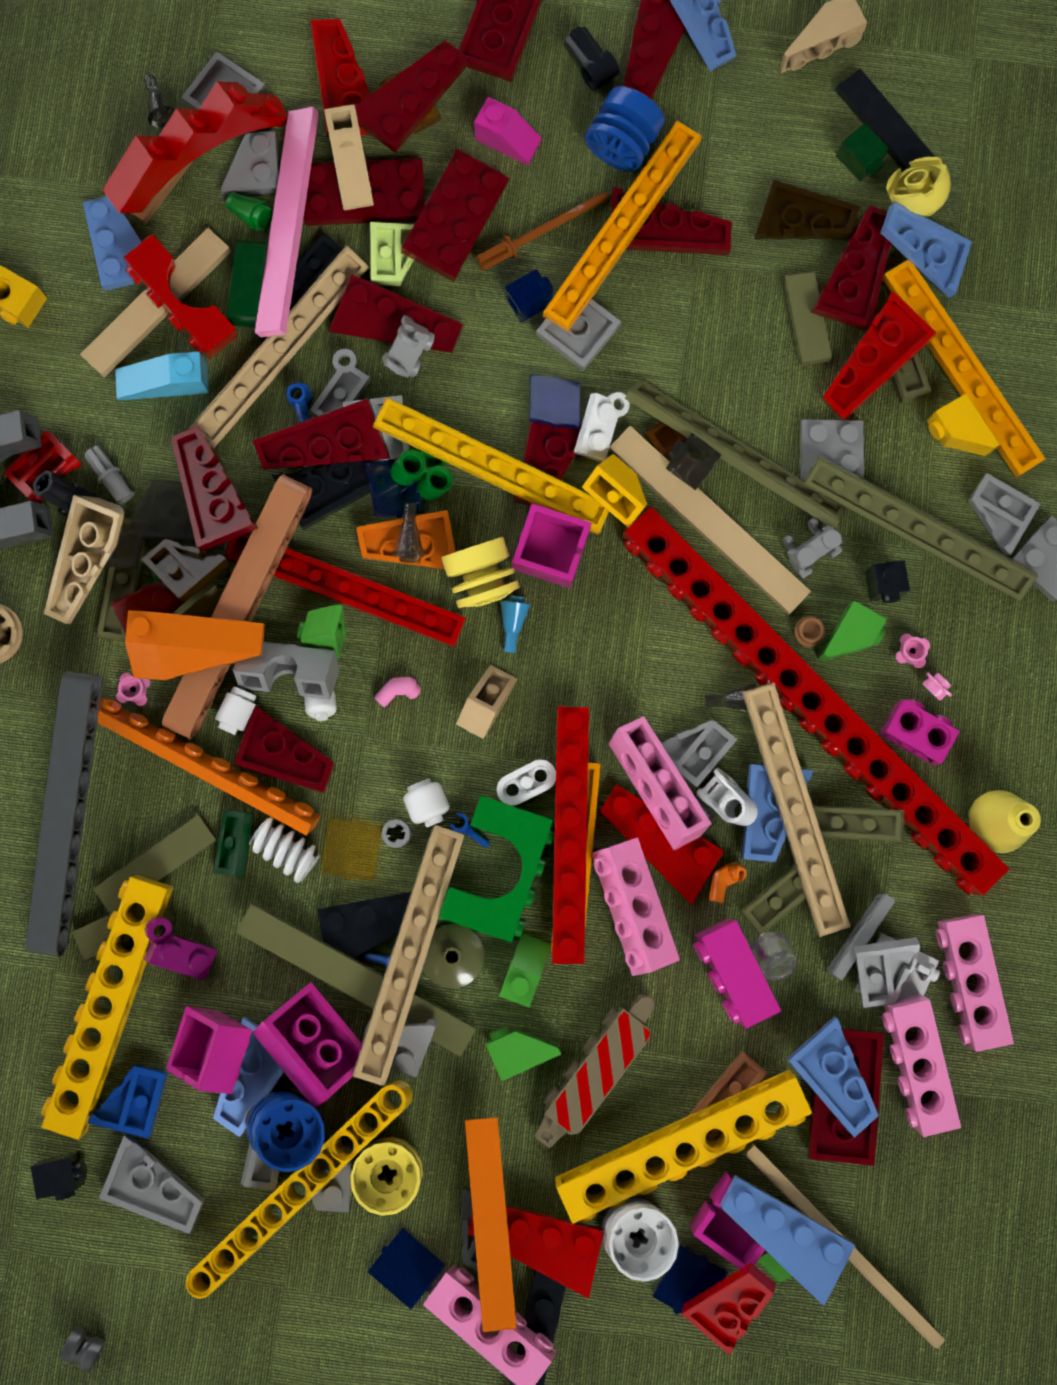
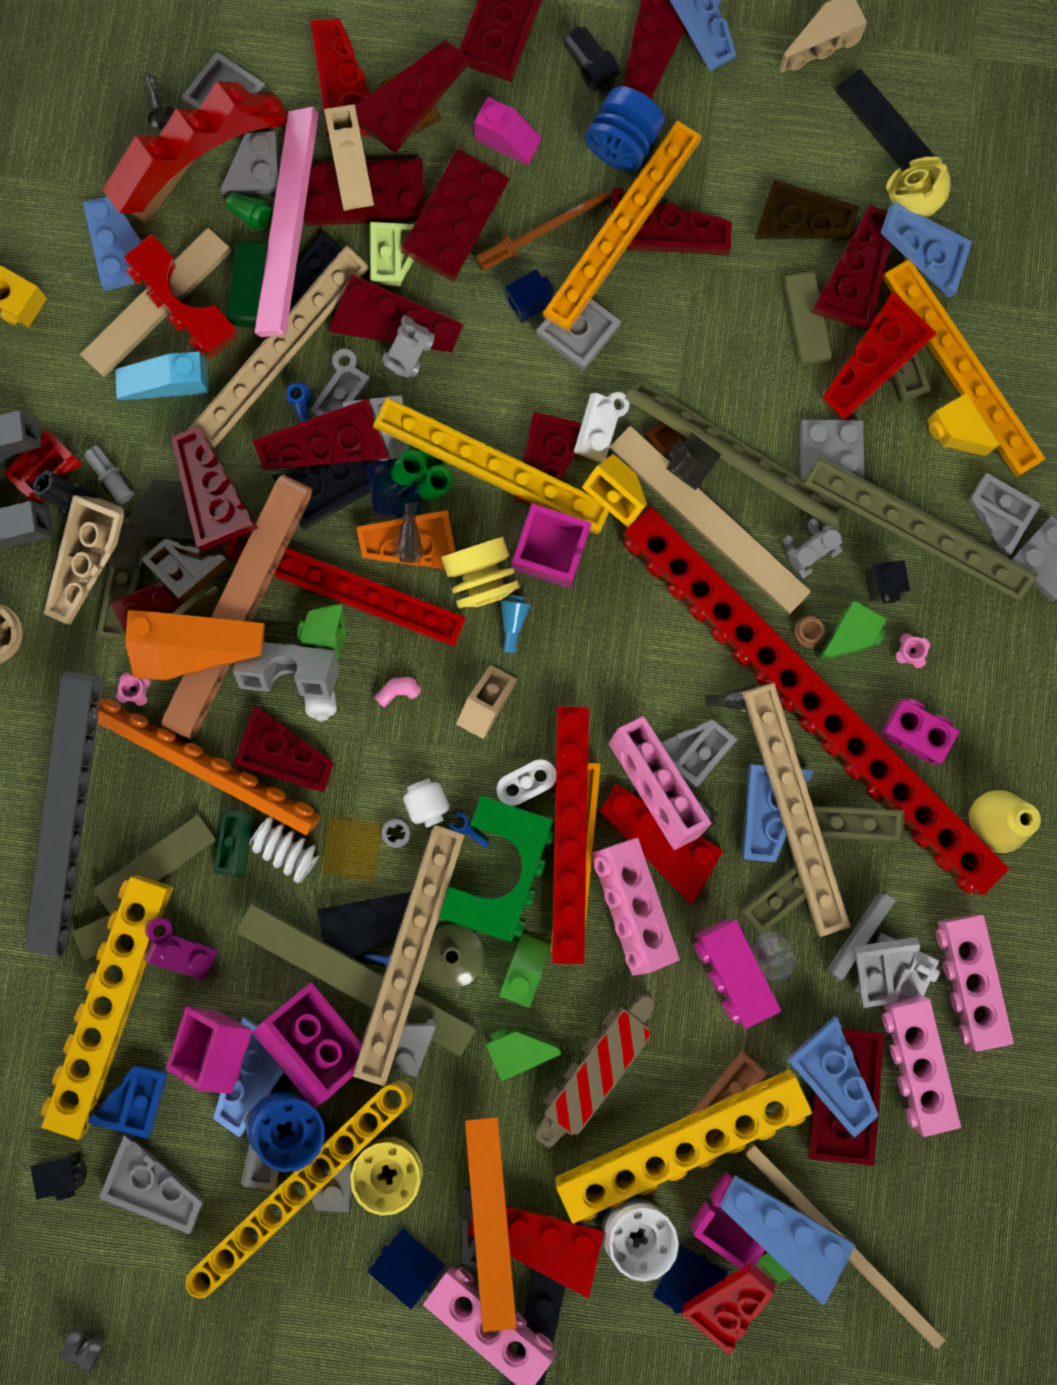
(235, 710): white brick -> none
(554, 401): clear blue piece -> none
(724, 795): white piece -> none
(725, 877): orange arm -> none
(862, 152): dark green brick -> none
(937, 686): bright pink plate -> none

